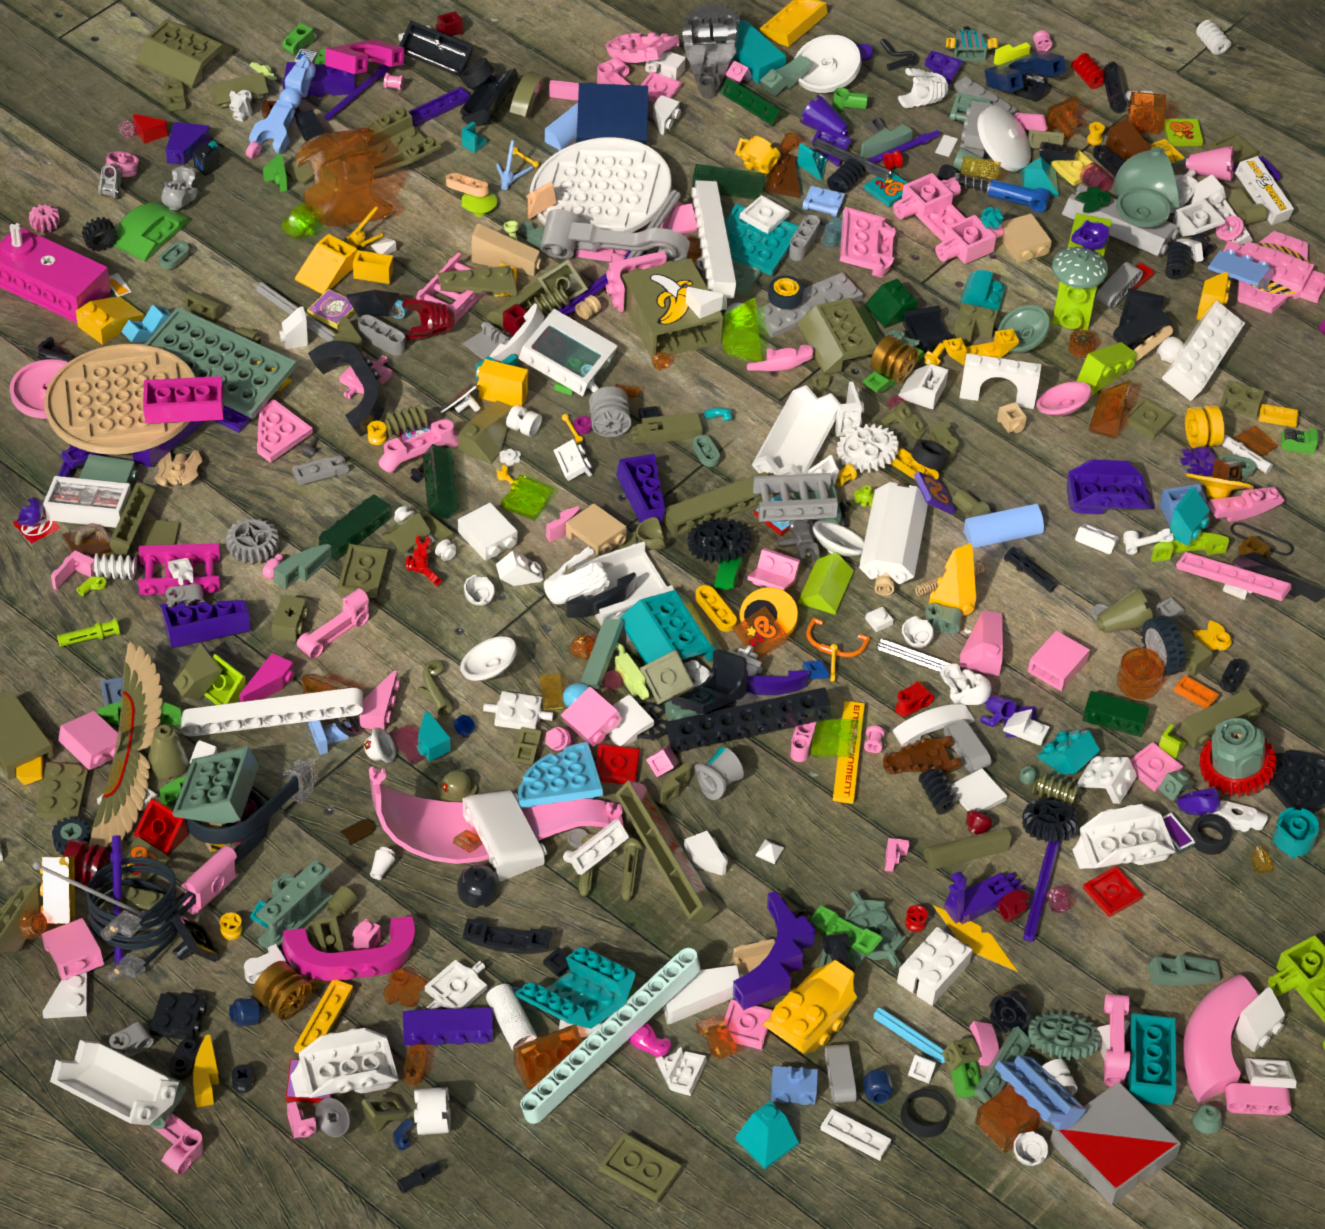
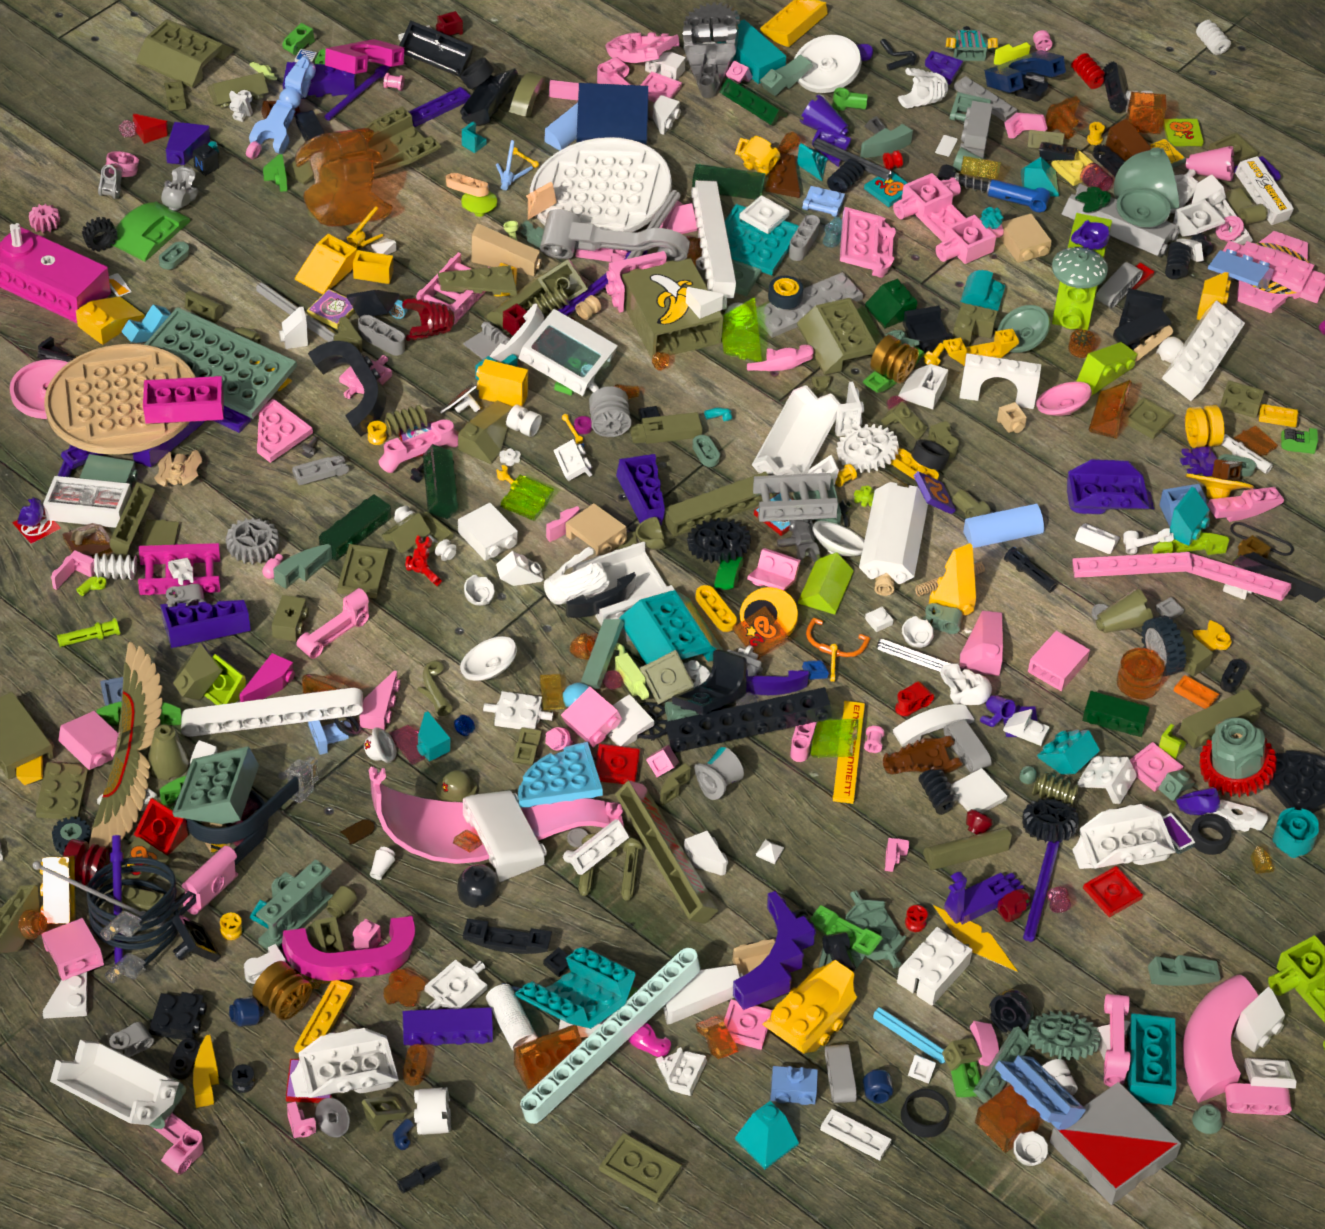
(300, 222): clear neon green cylinder -> none
(922, 139): dark purple bar -> none
(1004, 138): white dish -> none
(1132, 564): none -> bright pink tile

